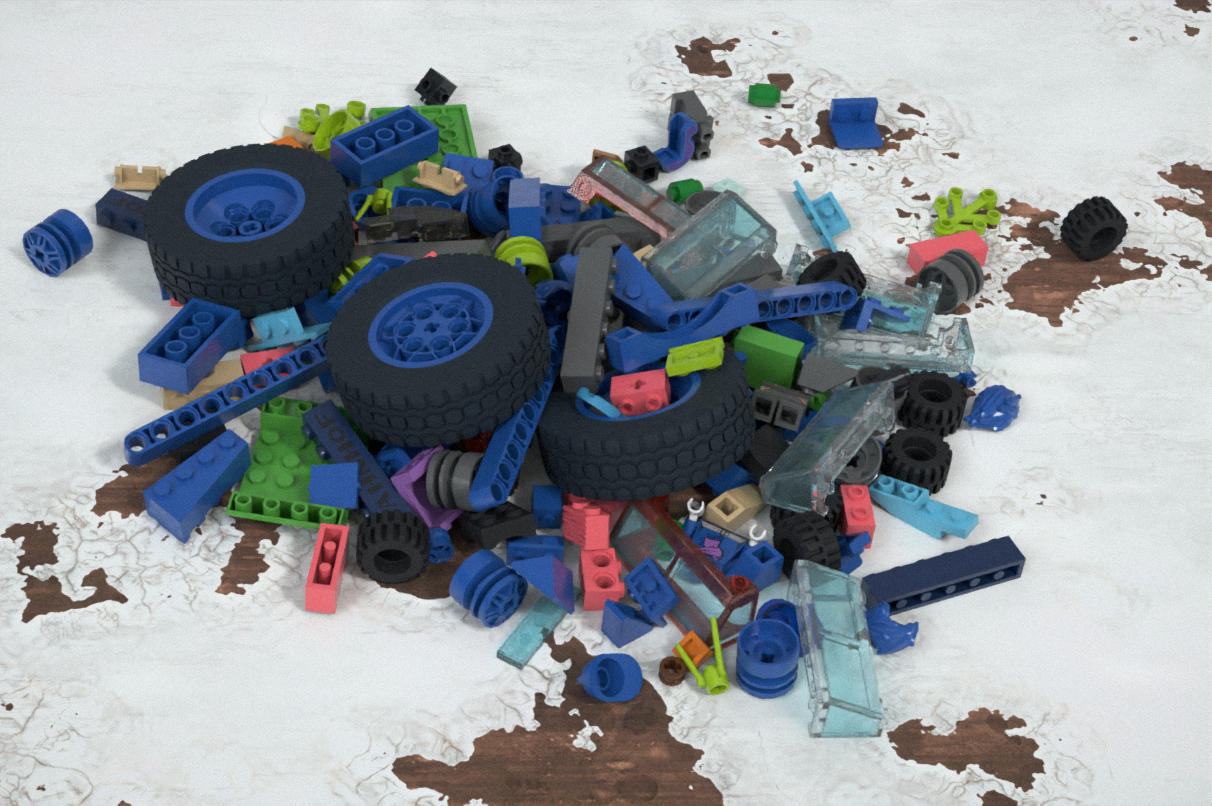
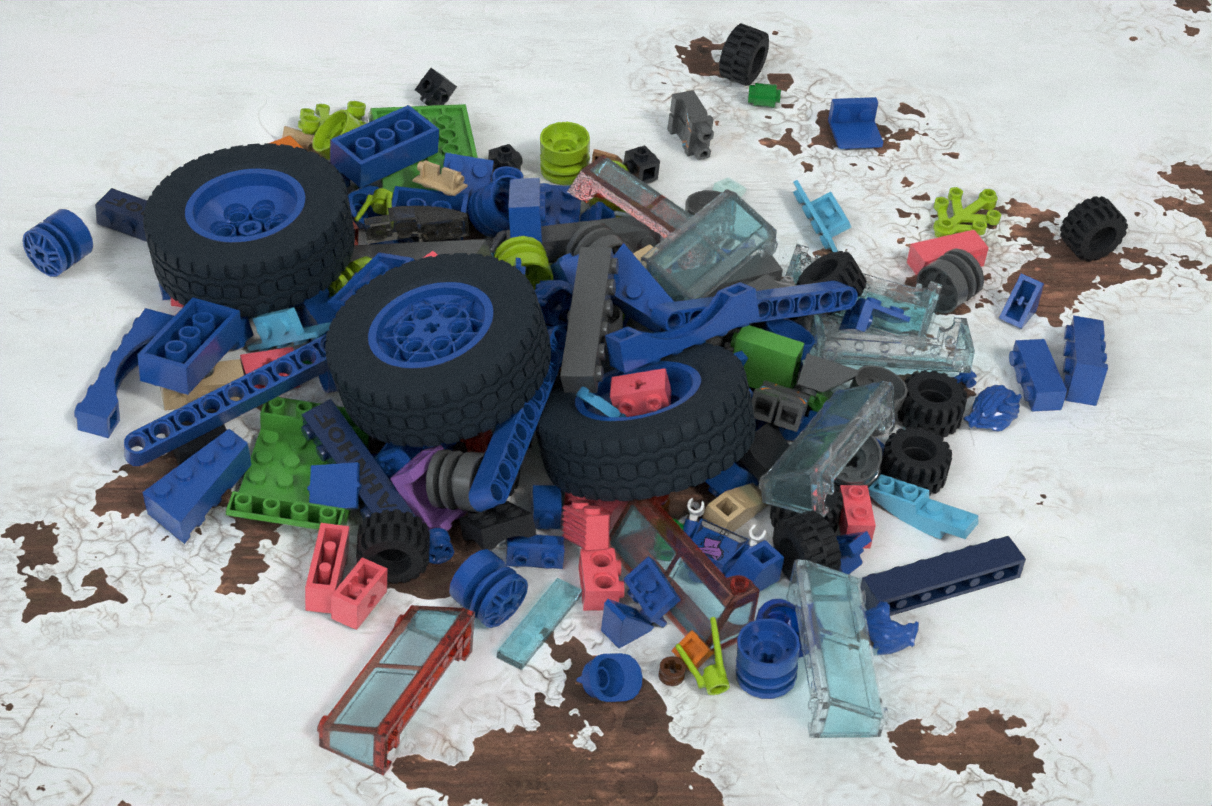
(100, 407): none -> blue arch
(129, 178): tan hinge -> none
(359, 593): none -> coral brick
(396, 683): none -> windscreen
(550, 578): blue slope -> none
(564, 151): none -> lime wheel
(680, 143): blue animal -> none
(680, 190): green brick -> none
(695, 356): lime plate -> none
(744, 54): none -> black tyre
(899, 376): black brick -> none
(1022, 301): none -> blue slope
(1038, 375): none -> blue brick
(1085, 360): none -> blue wedge

